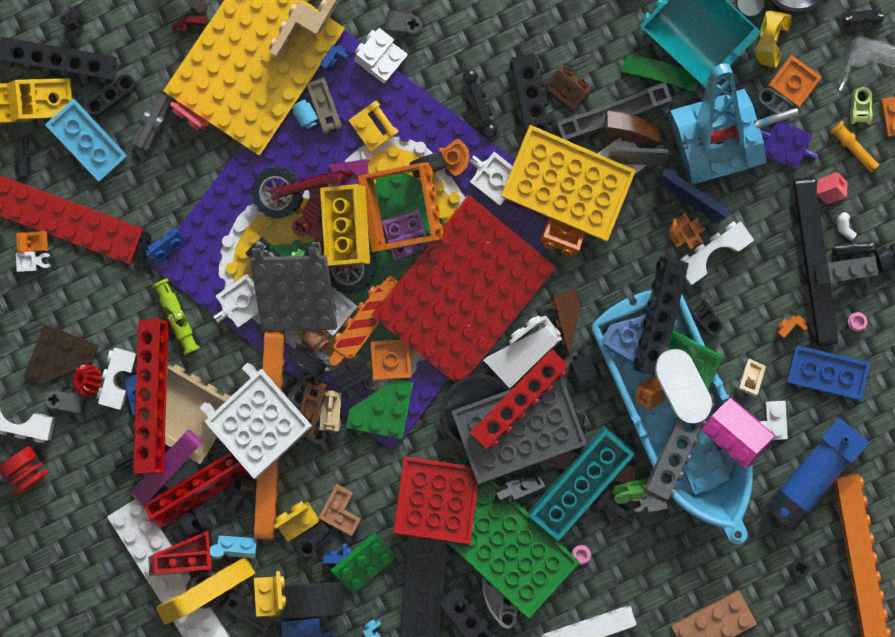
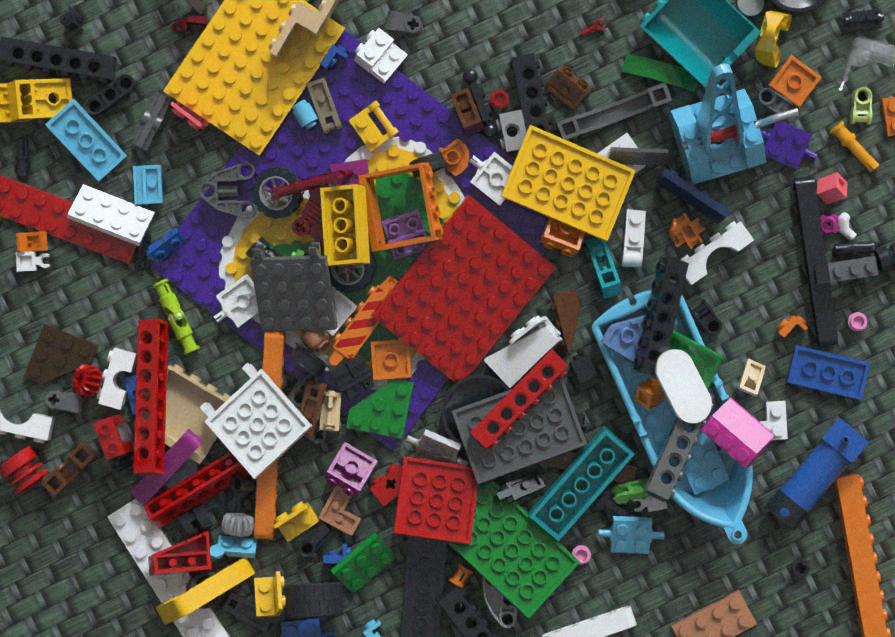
(70, 468): none -> reddish brown arch
(110, 215): none -> white plate
(114, 436): none -> red piece
(148, 184): none -> medium azure plate
(230, 174): none -> dark grey connector
(238, 524): none -> light grey gear
(350, 470): none -> plate
(379, 488): none -> red brick
(436, 448): none -> light grey plate
(461, 575): none -> orange bush
(467, 112): none -> reddish brown brick
(499, 99): none -> red plate
(515, 120): none -> light grey brick
(596, 26): none -> red hand
(604, 268): none -> teal slope
(631, 128): reddish brown slope -> none
(631, 534): none -> medium azure plate
(633, 238): none -> white plate
(833, 227): none -> dark pink plate

